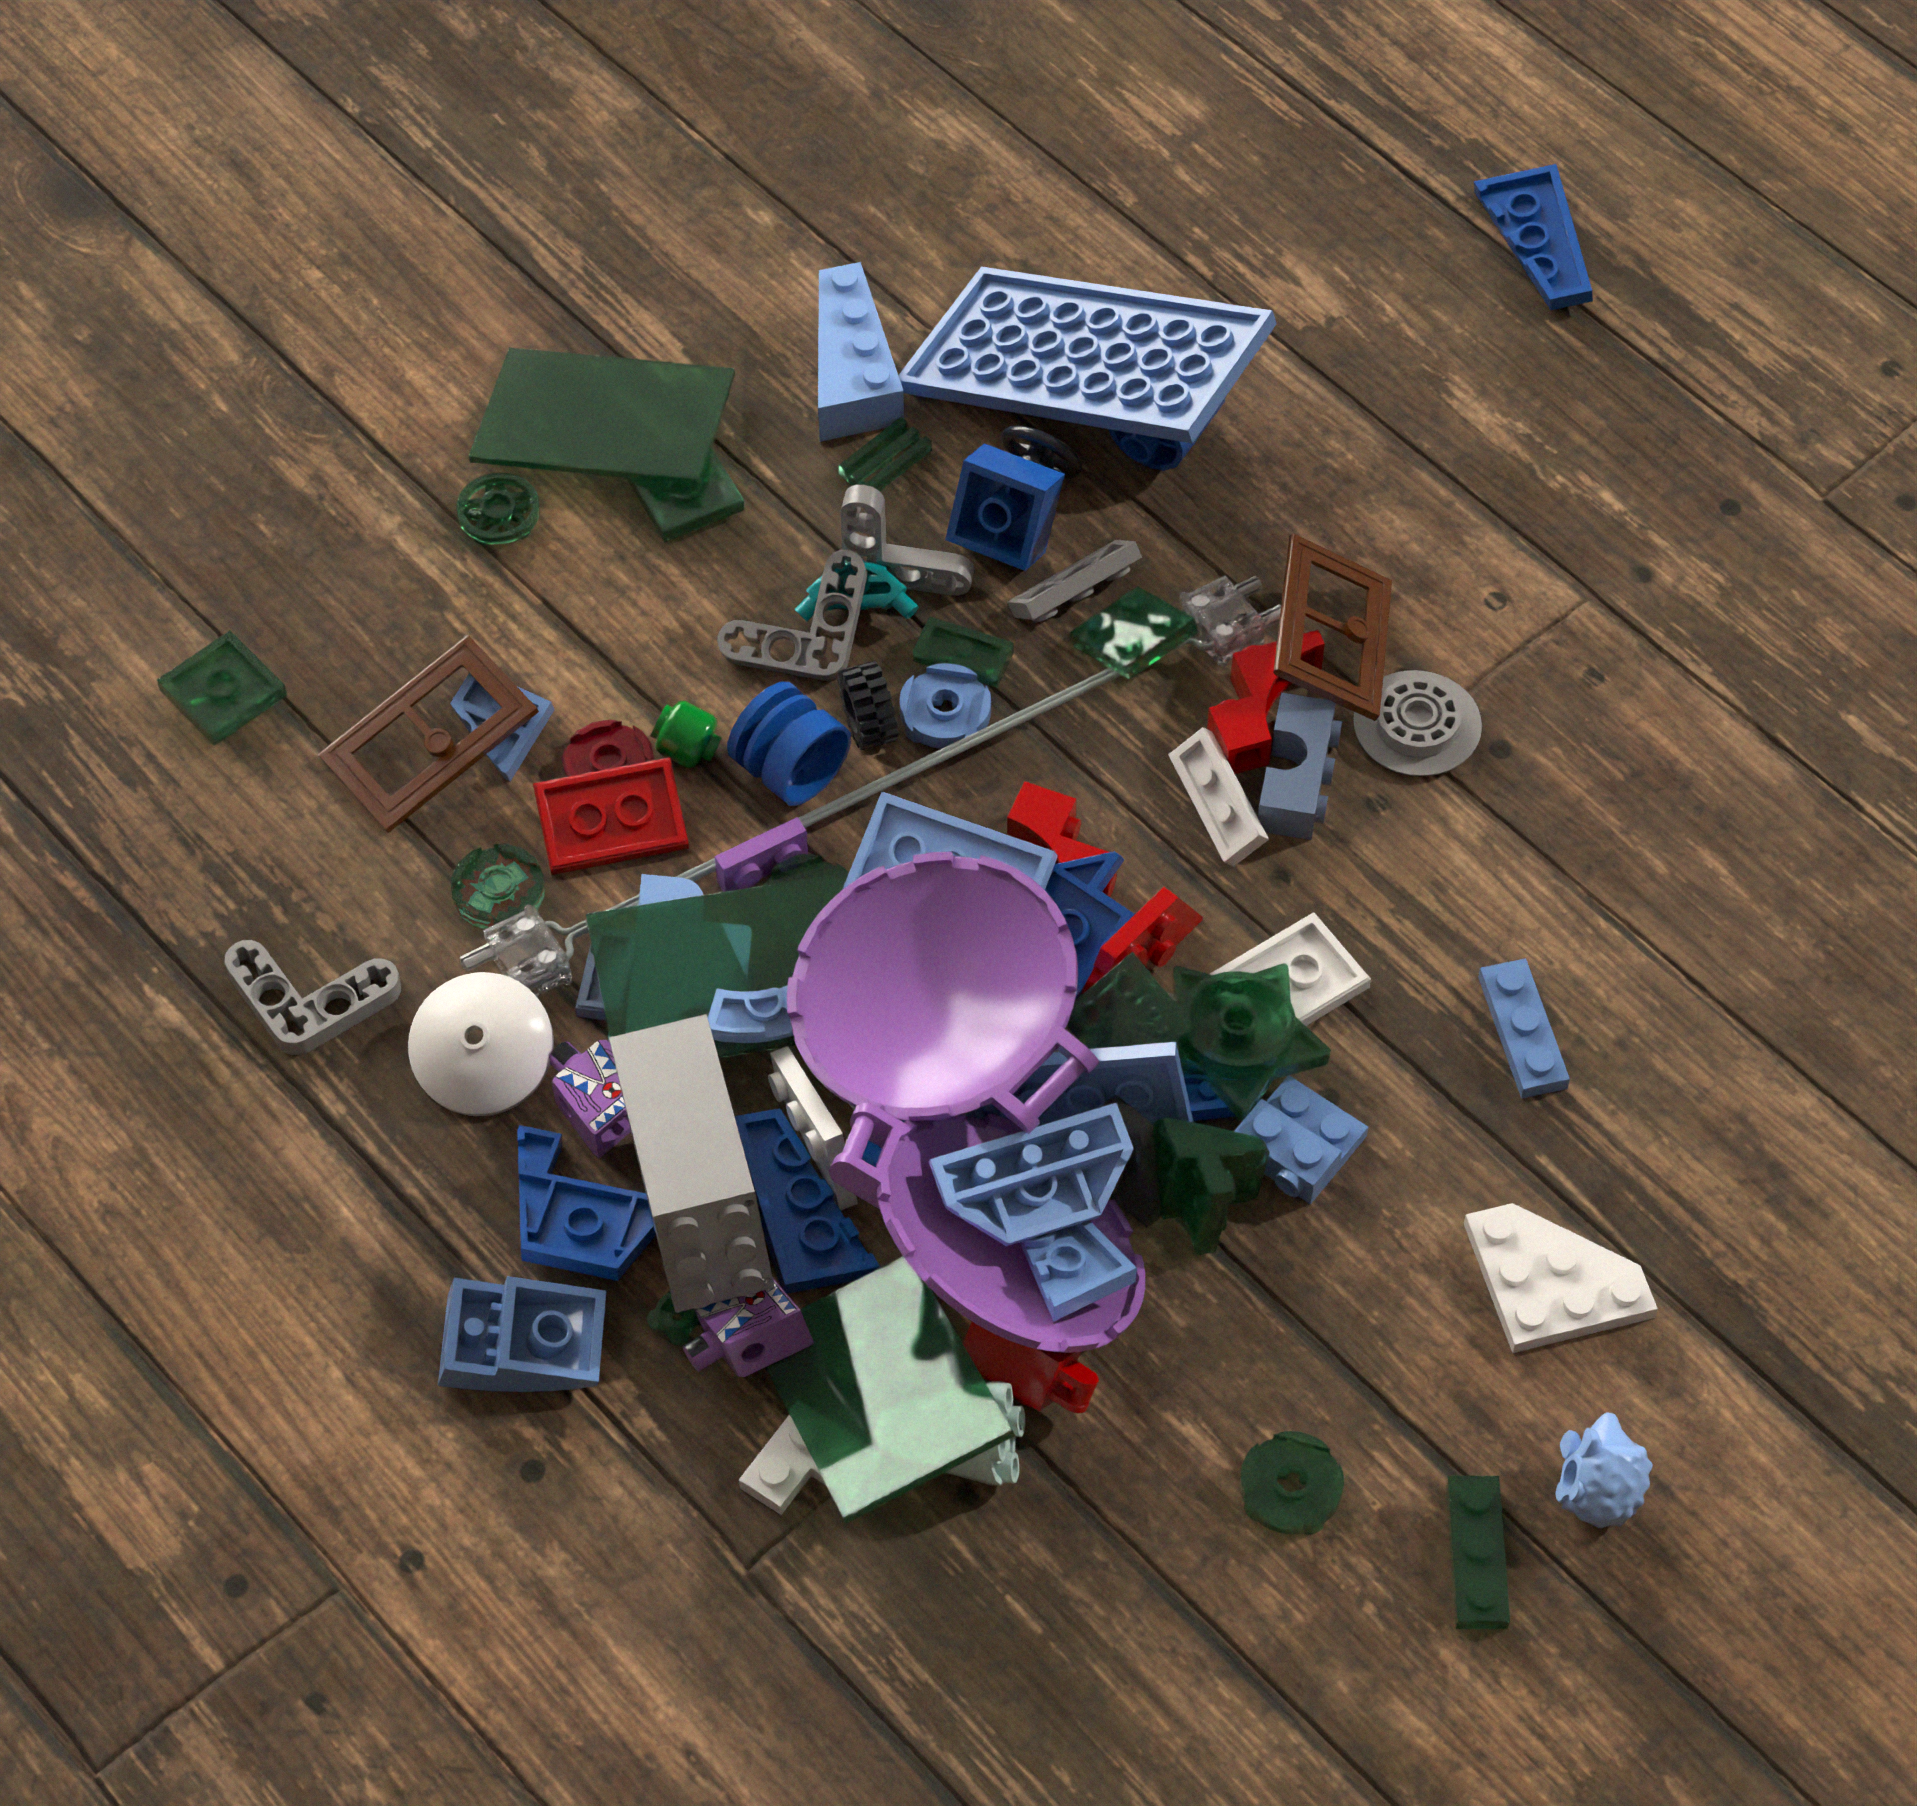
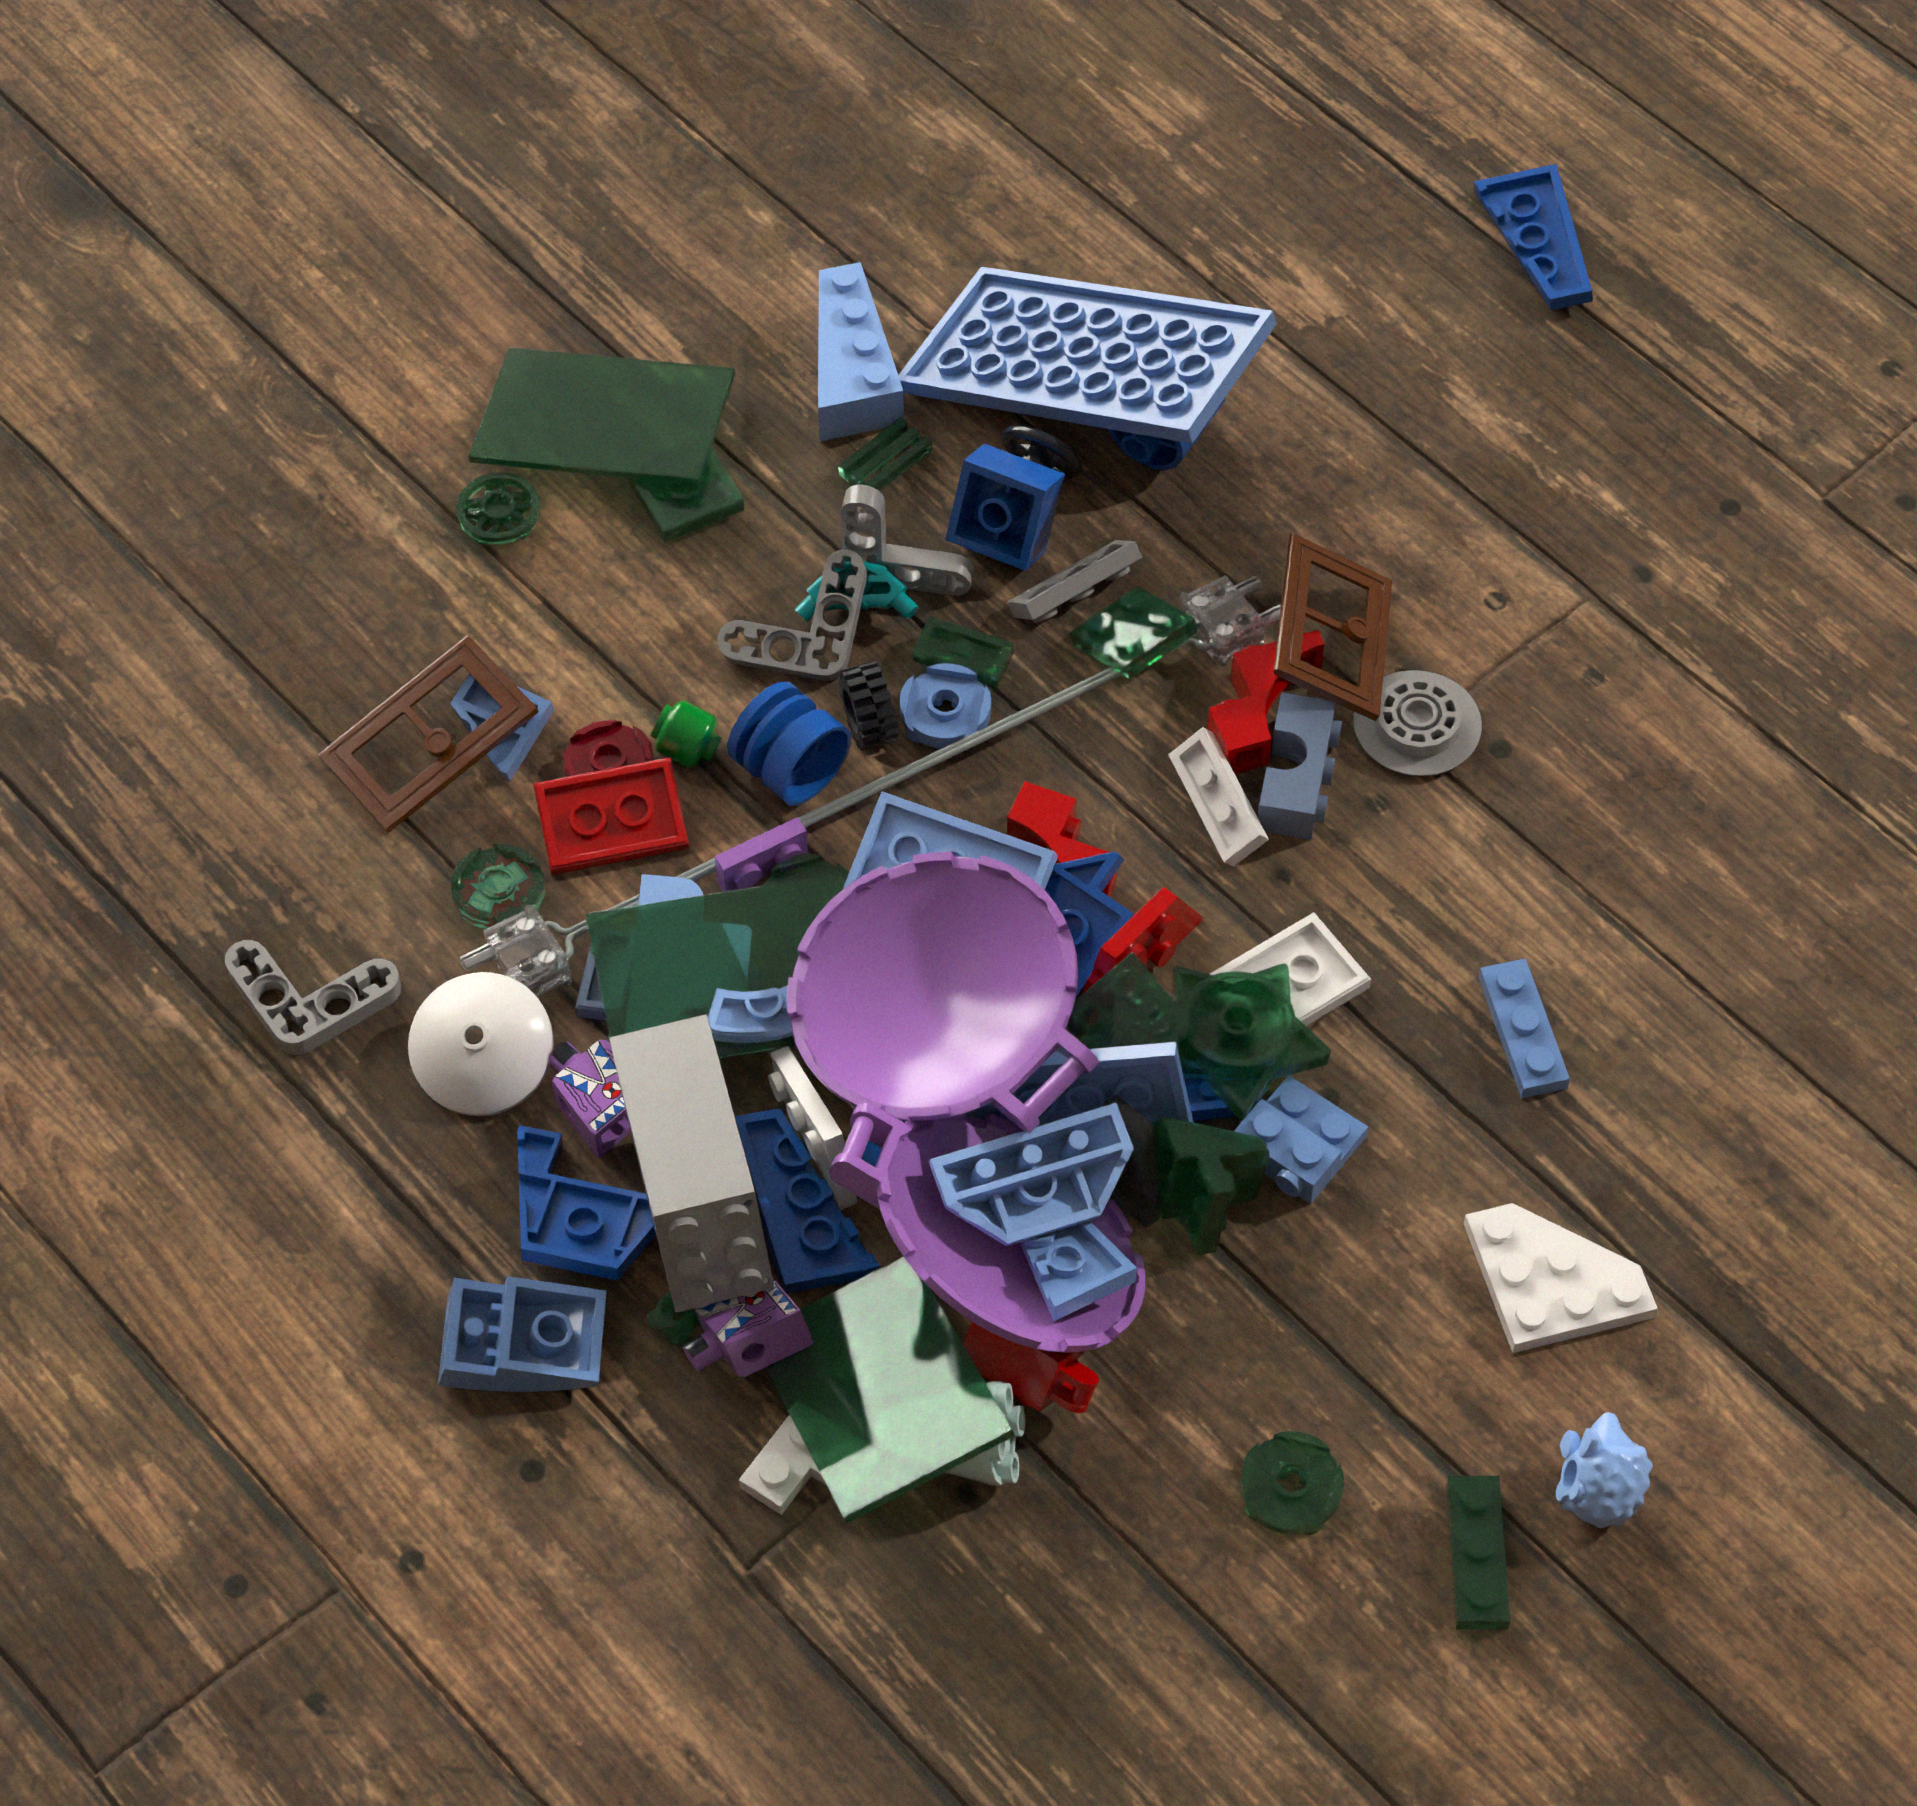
(222, 687): clear green plate -> none

